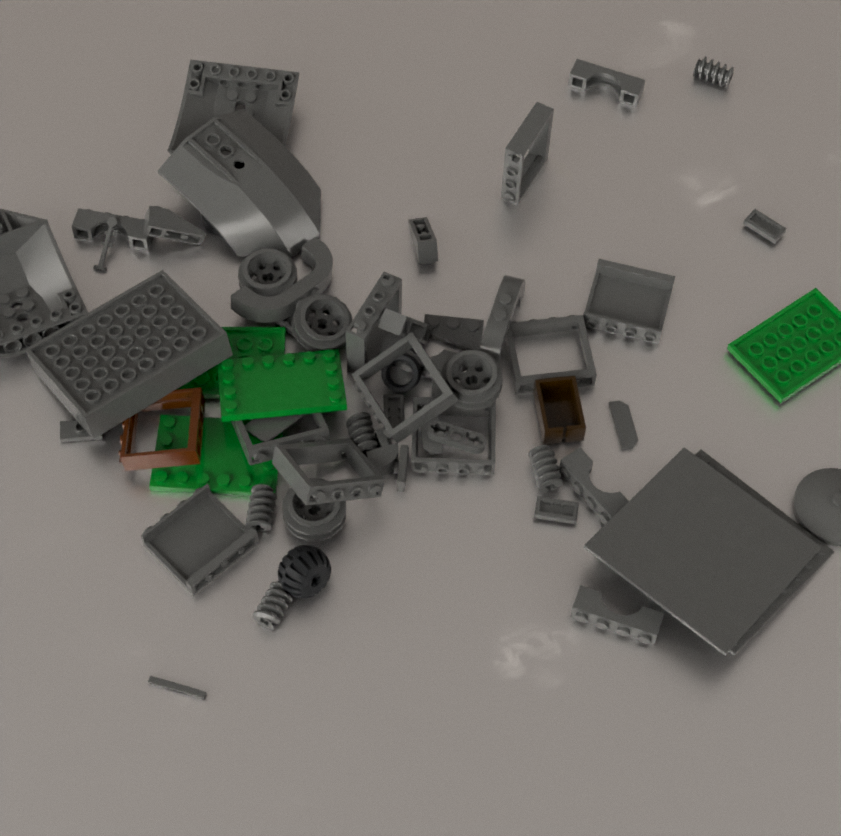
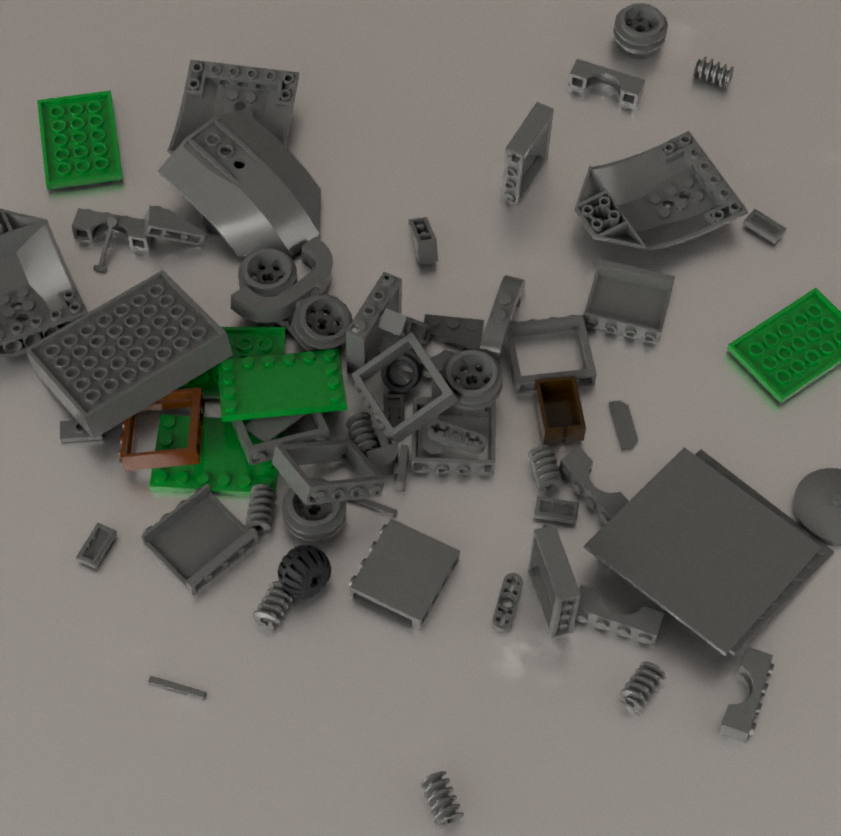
(79, 140): none -> green plate
(96, 545): none -> dark grey plate
(377, 506): none -> dark grey piece
(405, 571): none -> dark grey panel
(439, 798): none -> dark grey piece
(509, 611): none -> dark grey beam
(553, 581): none -> dark grey window
(626, 197): none -> dark grey wedge
(640, 28): none -> dark grey wheel
(642, 685): none -> dark grey piece
(739, 717): none -> dark grey arch

